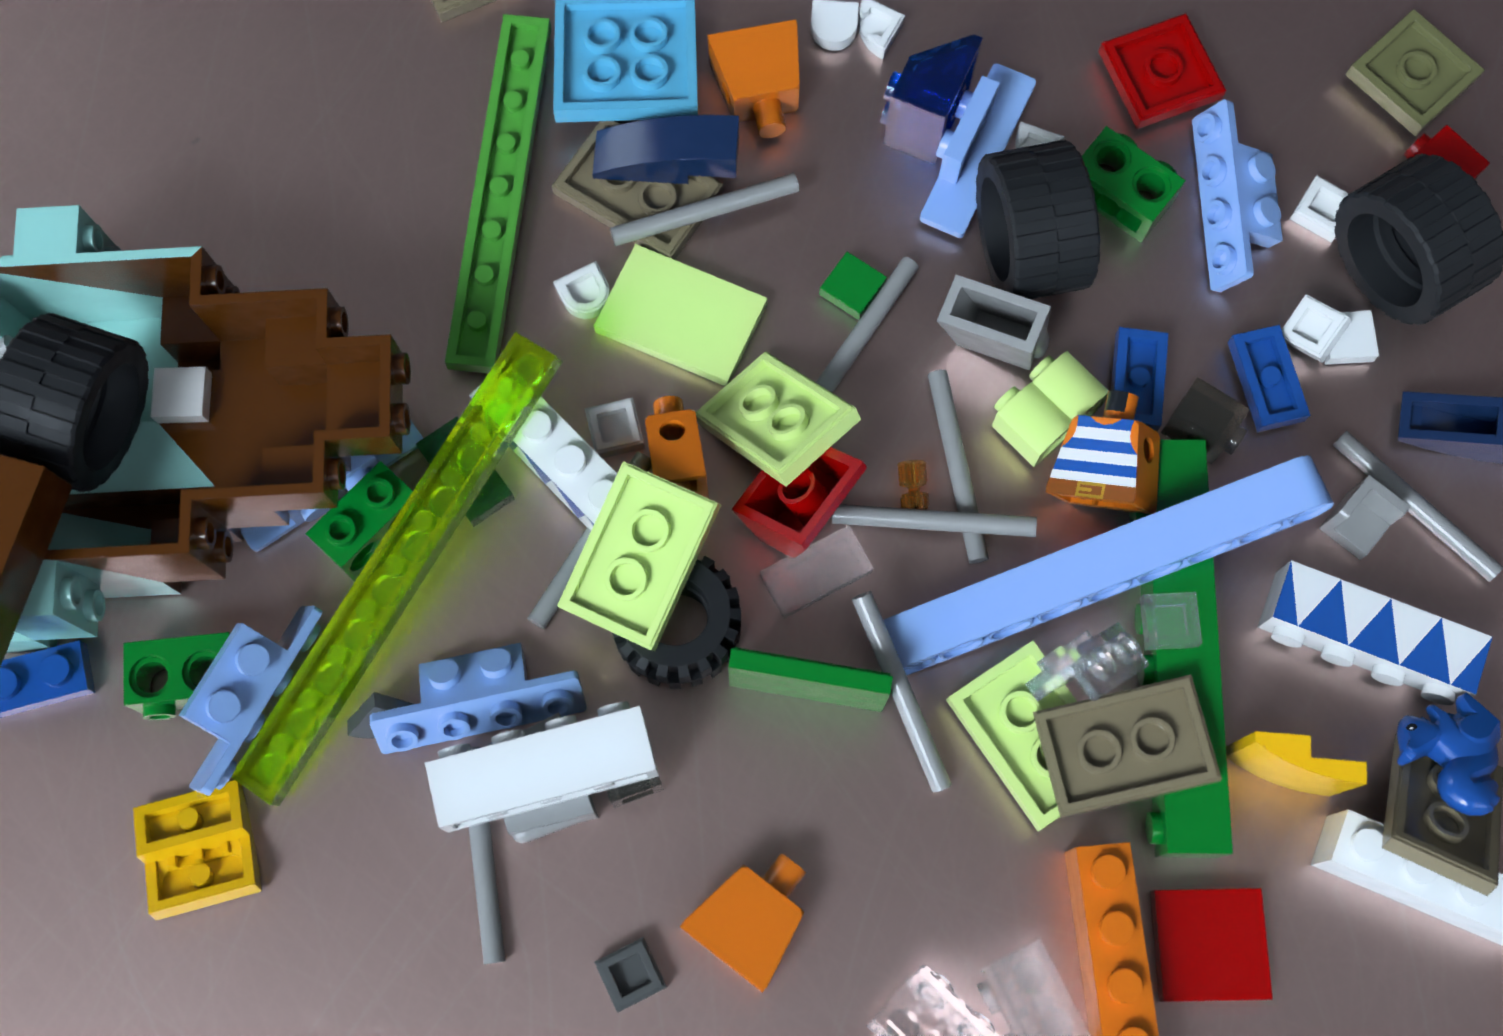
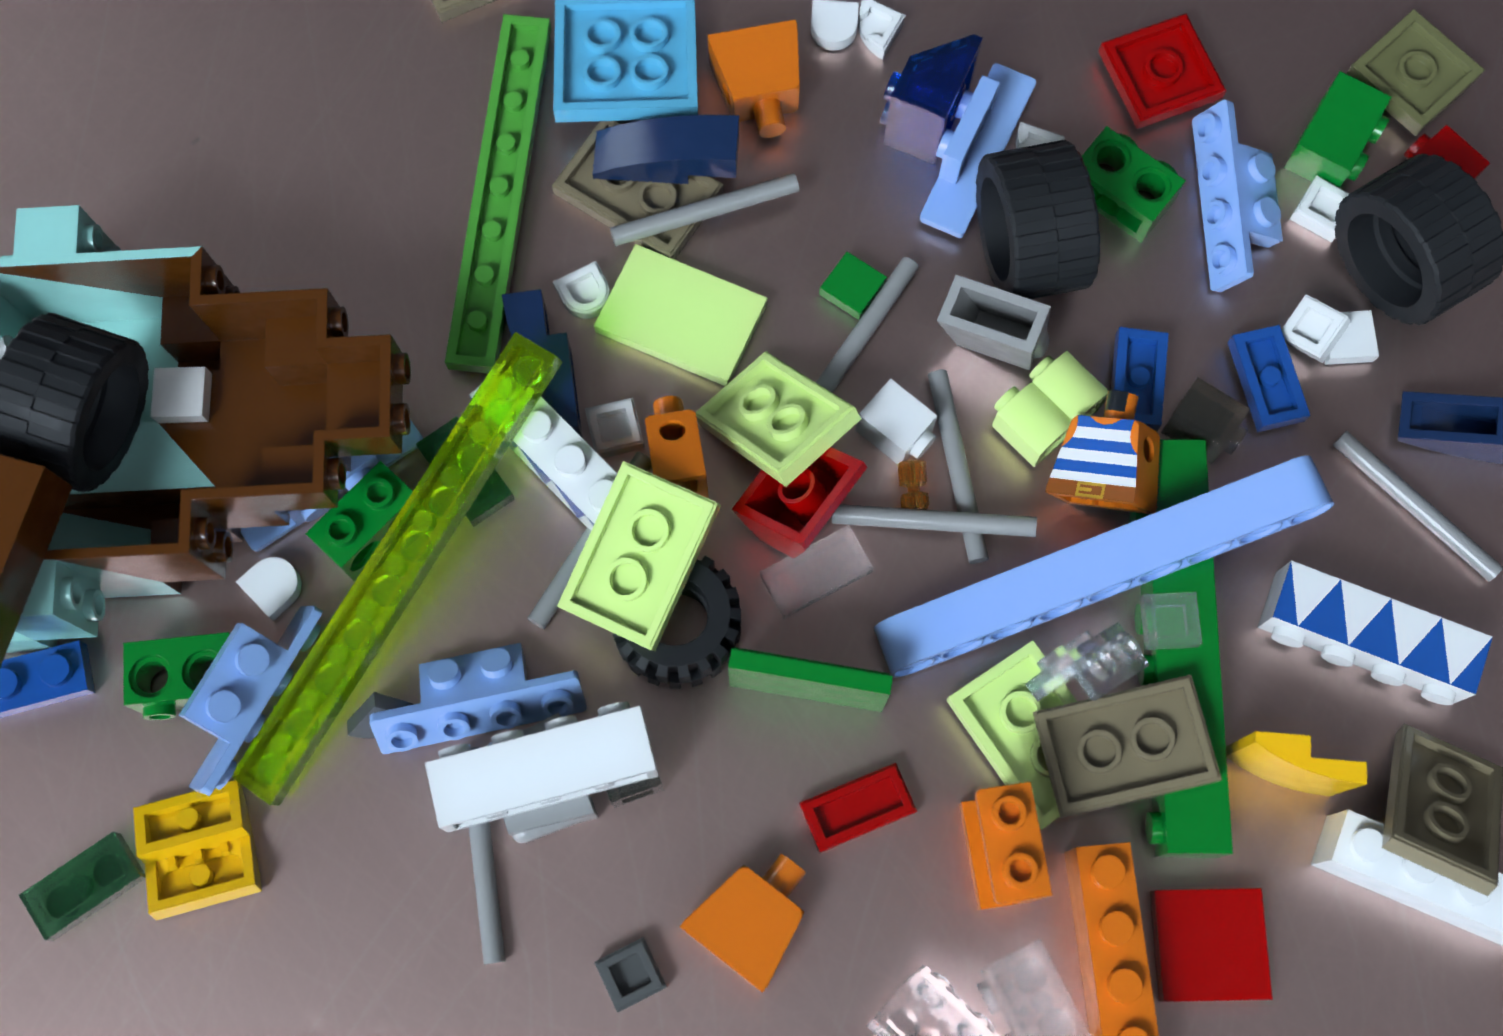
(82, 886): none -> clear green plate
(272, 585): none -> white tile
(528, 316): none -> dark blue slope
(857, 807): none -> red tile
(897, 423): none -> white brick
(902, 692): light grey bar -> none
(1005, 846): none -> orange panel
(1339, 131): none -> green brick
(1364, 516): light grey panel -> none
(1461, 745): blue animal -> none

